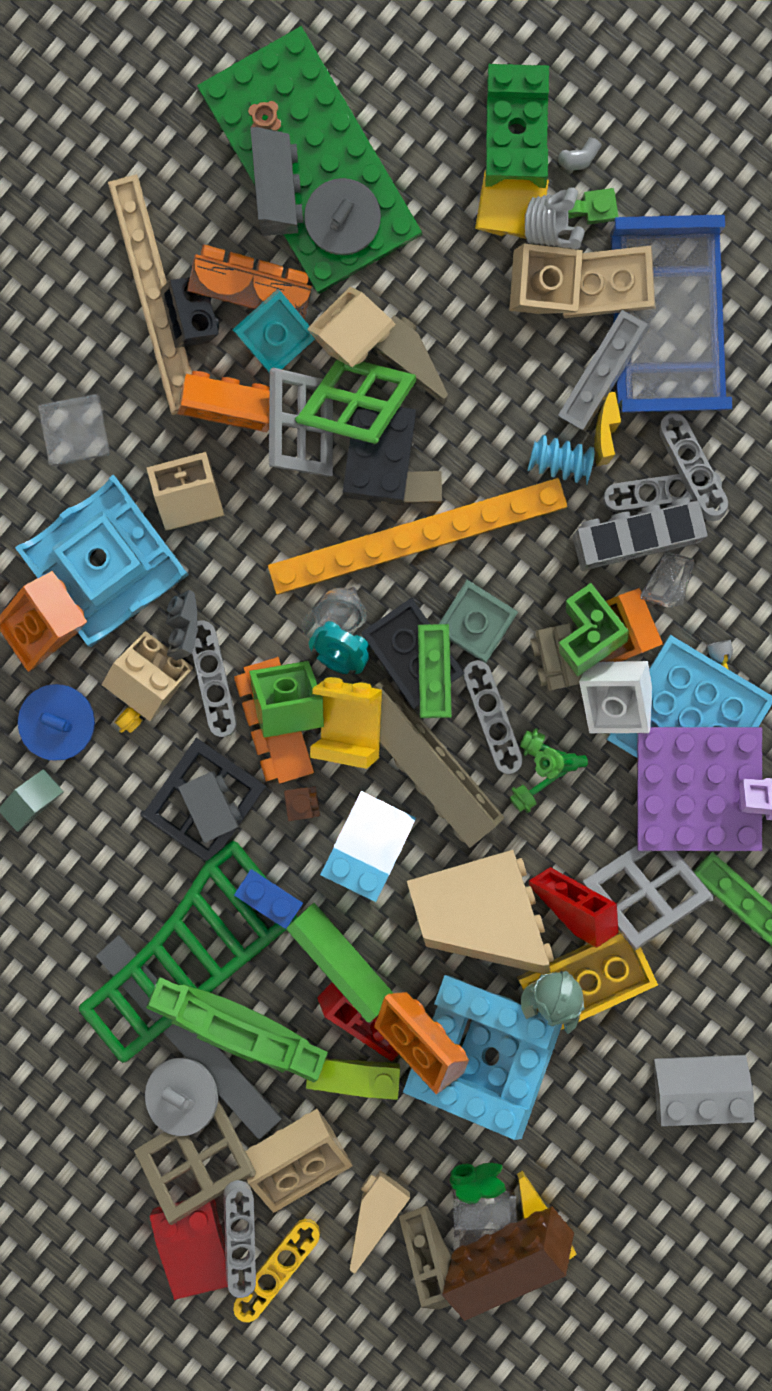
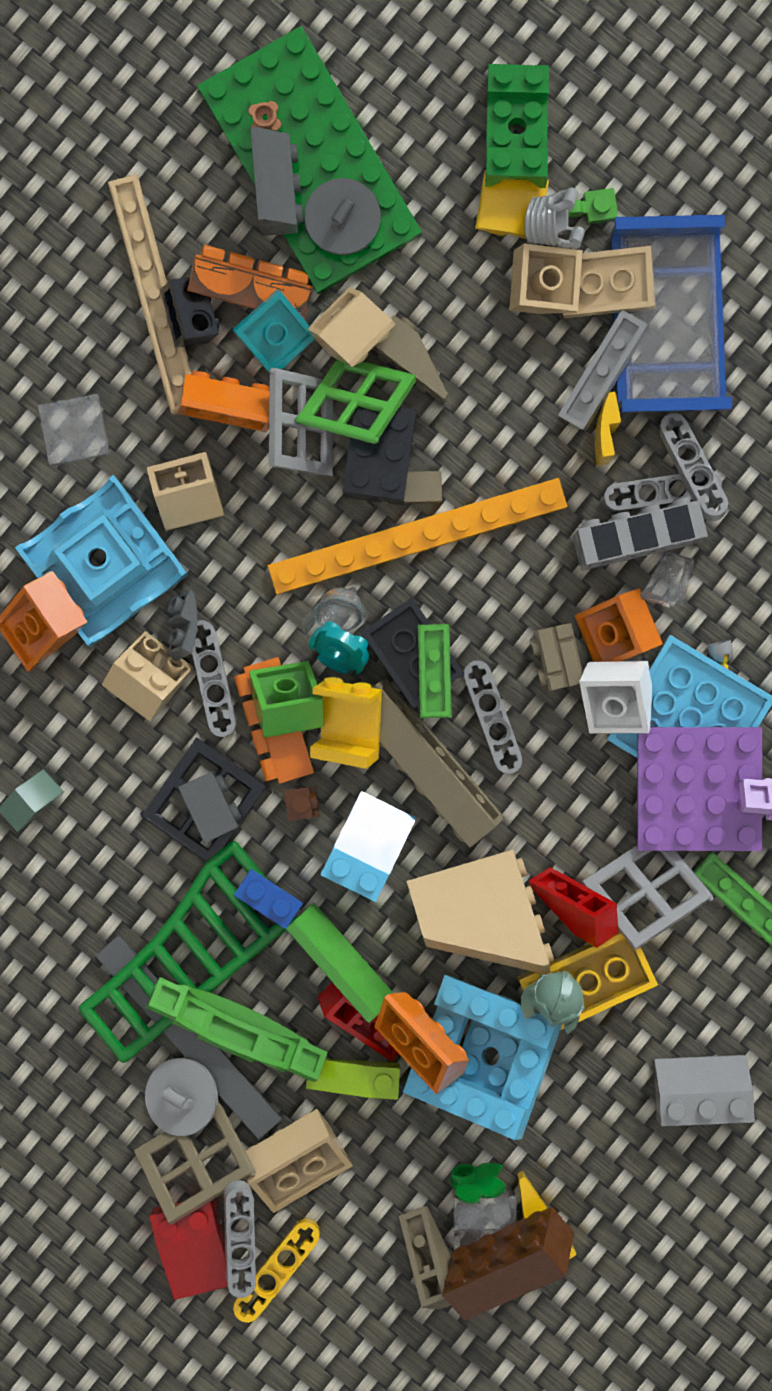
(56, 722): blue shield -> none
(128, 720): yellow plate -> none
(378, 1209): tan slope -> none
(477, 621): sand green tile -> none
(548, 762): bright green plant -> none
(562, 459): medium azure piece -> none
(579, 159): light grey arm -> none
(598, 631): bright green brick -> none

